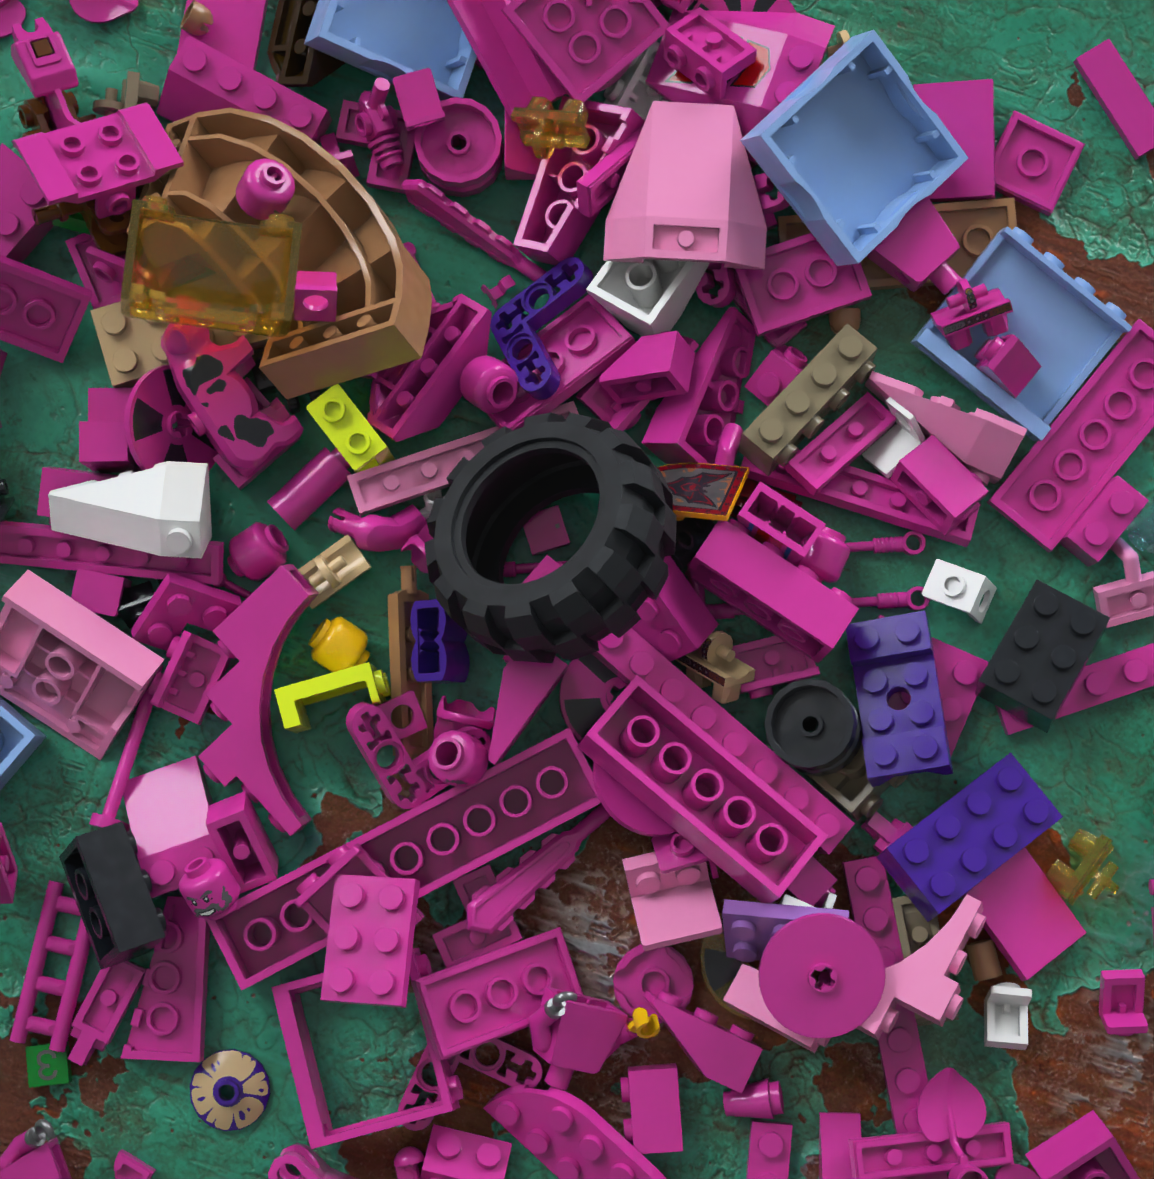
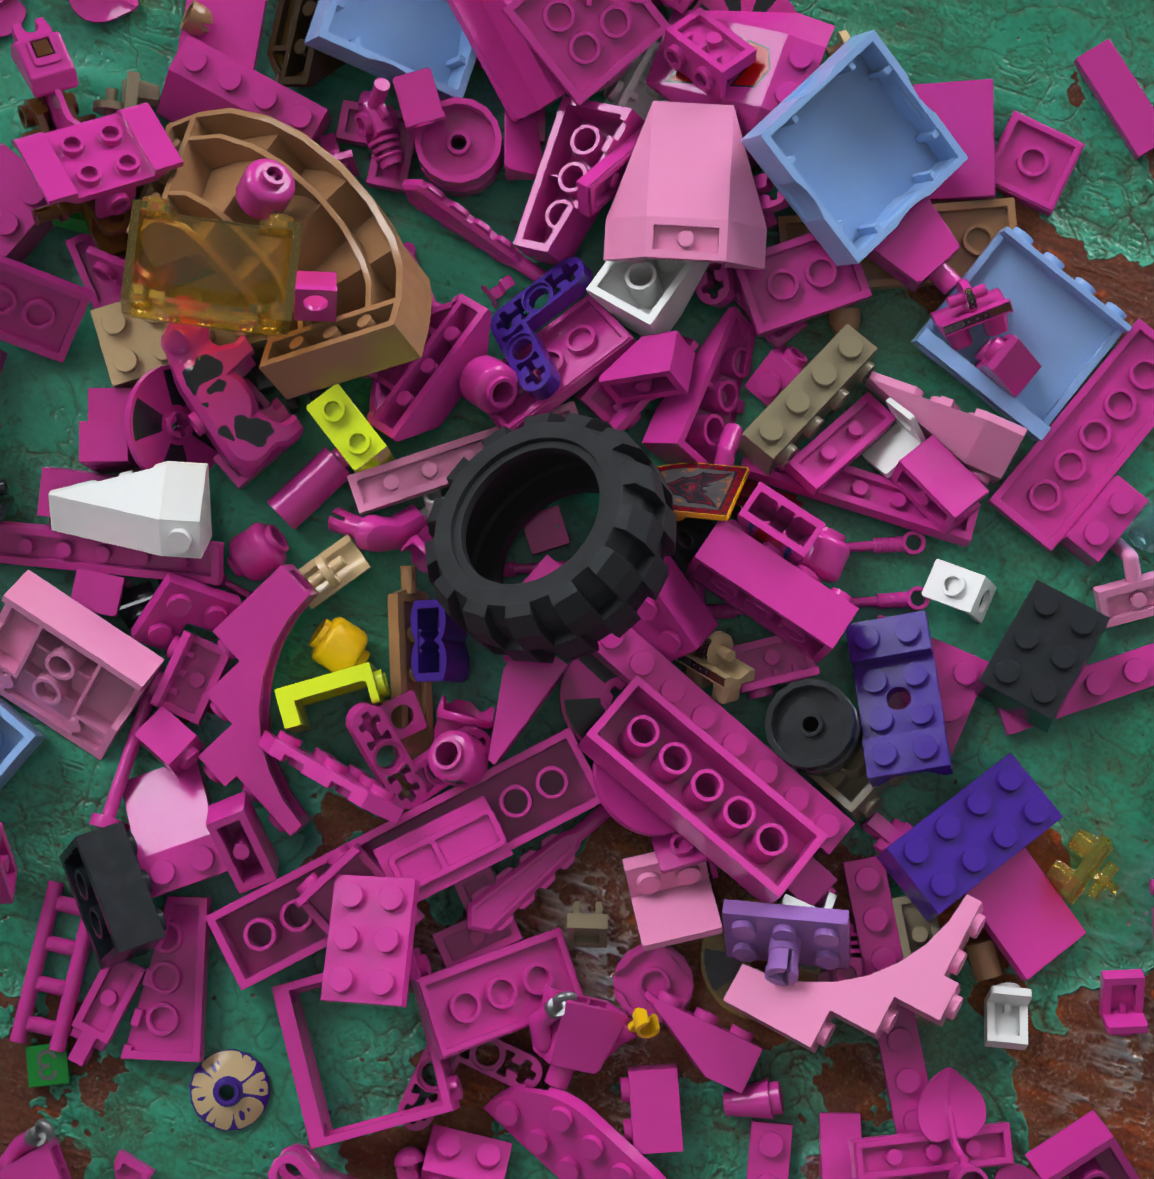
(169, 741): none -> dark pink brick
(209, 888): dark pink head -> none
(326, 770): none -> dark pink plate
(446, 848): none -> dark pink piece
(550, 128): clear yellow hips -> none
(587, 929): none -> dark tan tile
(812, 945): dark pink piece -> none

